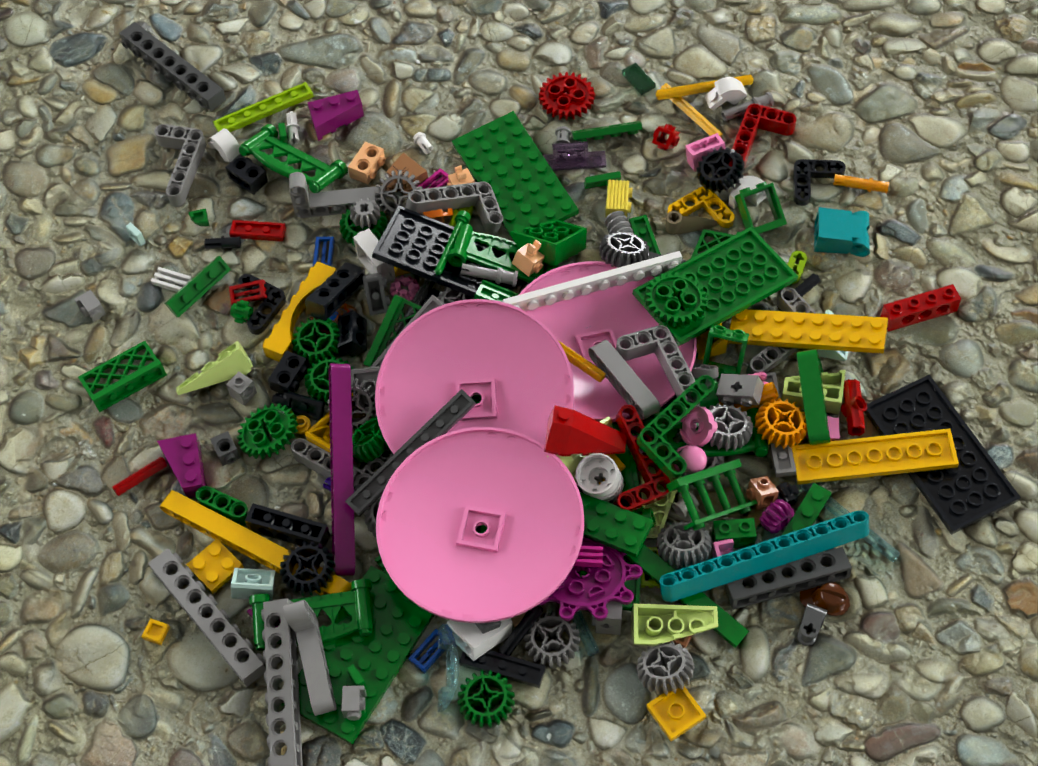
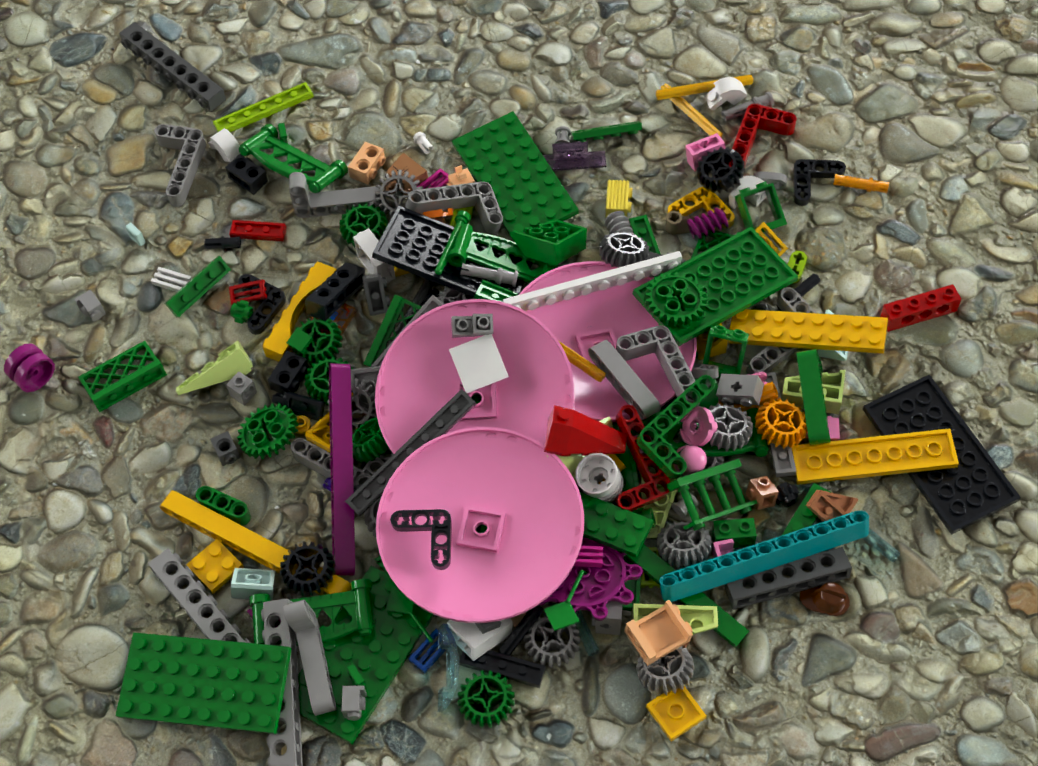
(29, 367): none -> magenta wheel
(139, 476): red axle -> none
(155, 631): yellow tile -> none
(186, 461): magenta wedge -> none
(199, 217): green tile -> none
(204, 682): none -> green plate
(286, 526): black brick -> none
(292, 128): white axle -> none
(299, 340): none -> green tile
(324, 249): blue tile -> none
(334, 111): magenta wedge -> none
(352, 333): black brick -> none
(365, 213): light grey gear -> none
(401, 604): none -> green piece
(412, 284): bright pink gear -> none
(436, 528): none -> black beam
(472, 325): none -> light grey slope
(478, 363): none -> white sticker
(529, 259): light nougat brick -> none
(563, 614): none -> green piece
(566, 95): red gear -> none
(601, 180): green tile -> none
(638, 78): clear green tile -> none
(659, 633): none -> light nougat panel
(661, 140): red brick -> none
(707, 222): none -> magenta piece
(763, 225): none -> yellow tile
(777, 516): magenta gear -> none
(778, 179): none -> light grey beam
(811, 622): dark grey piece -> none
(830, 505): none -> nougat wing
(842, 232): teal piece -> none
(853, 407): red piece -> none

